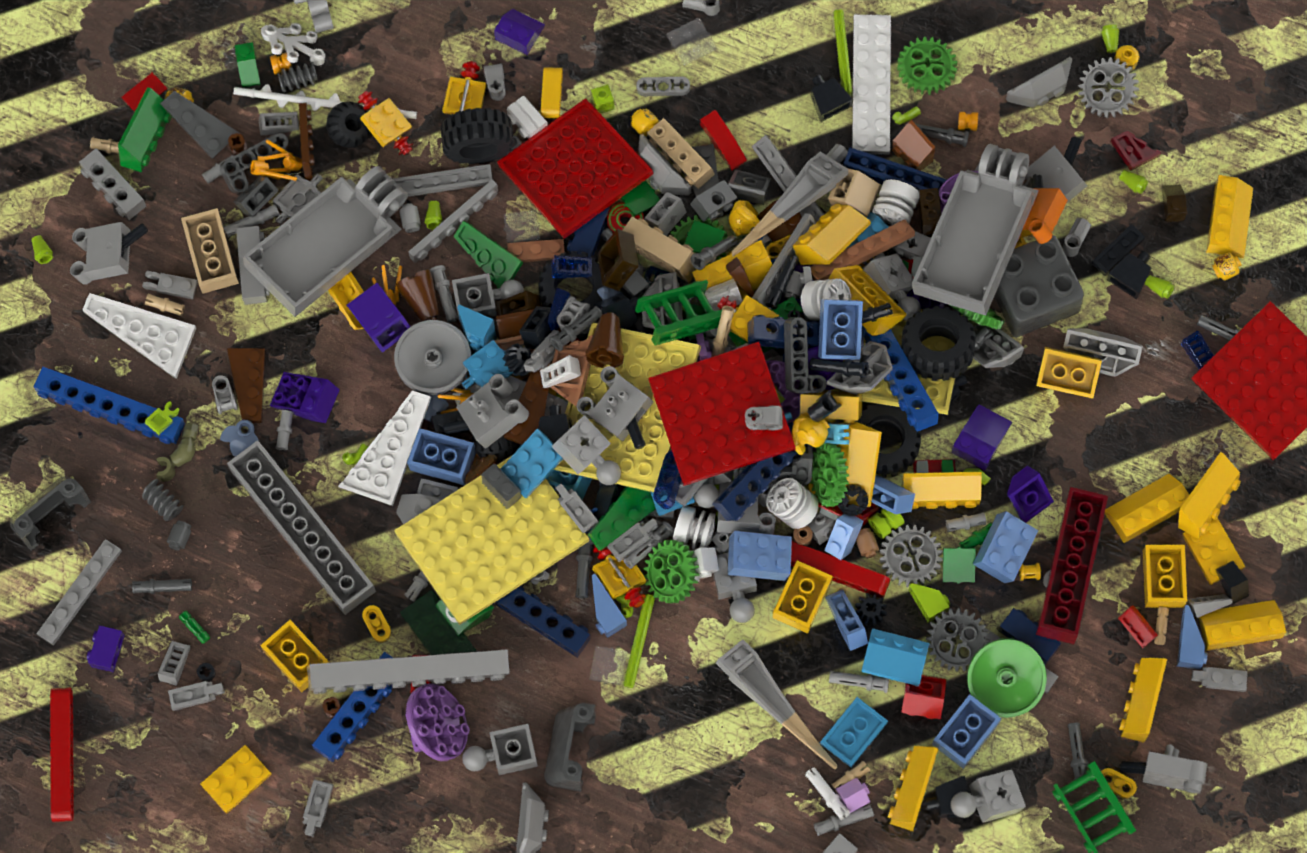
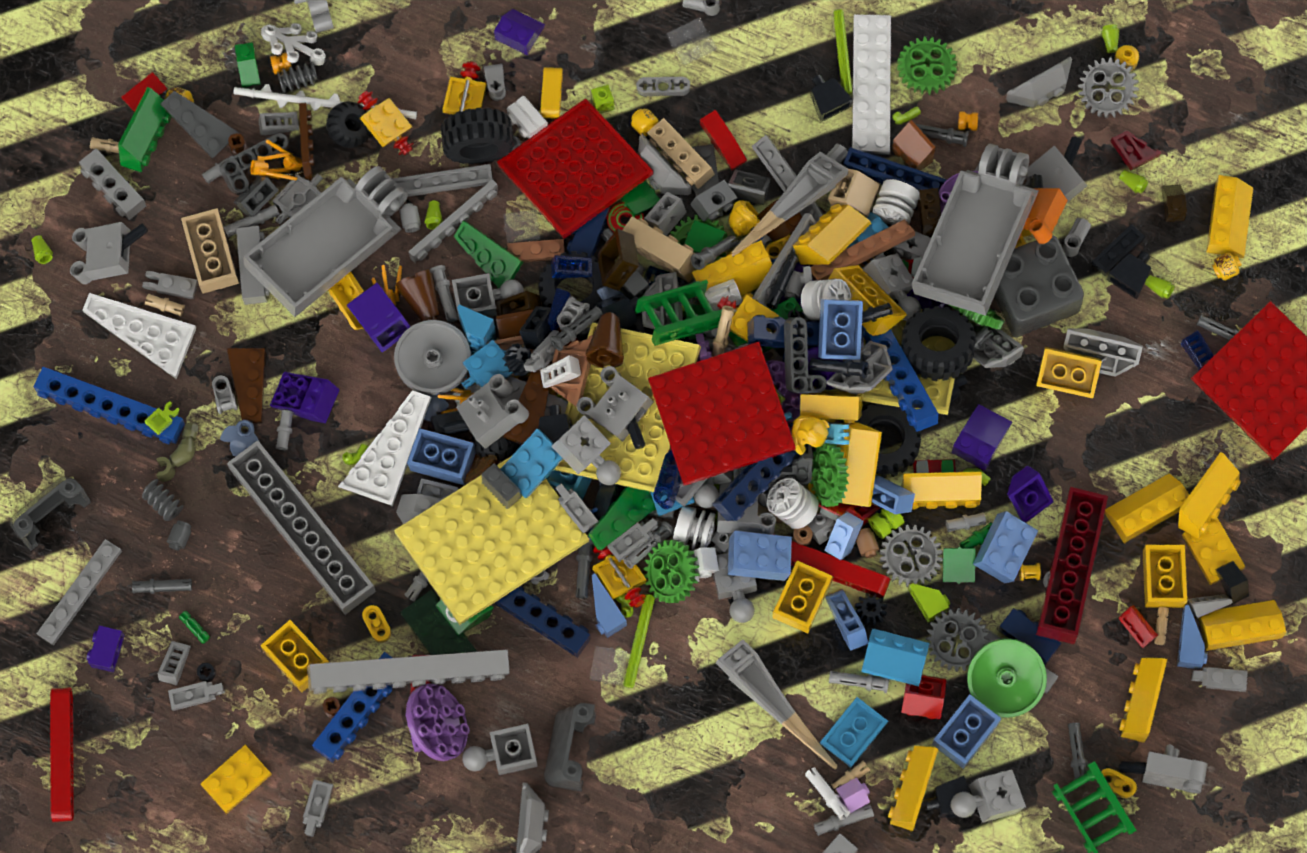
(738, 273): reddish brown slope -> none
(766, 418): light grey piece -> none
(823, 407): black piece -> none
(862, 501): black gear -> none

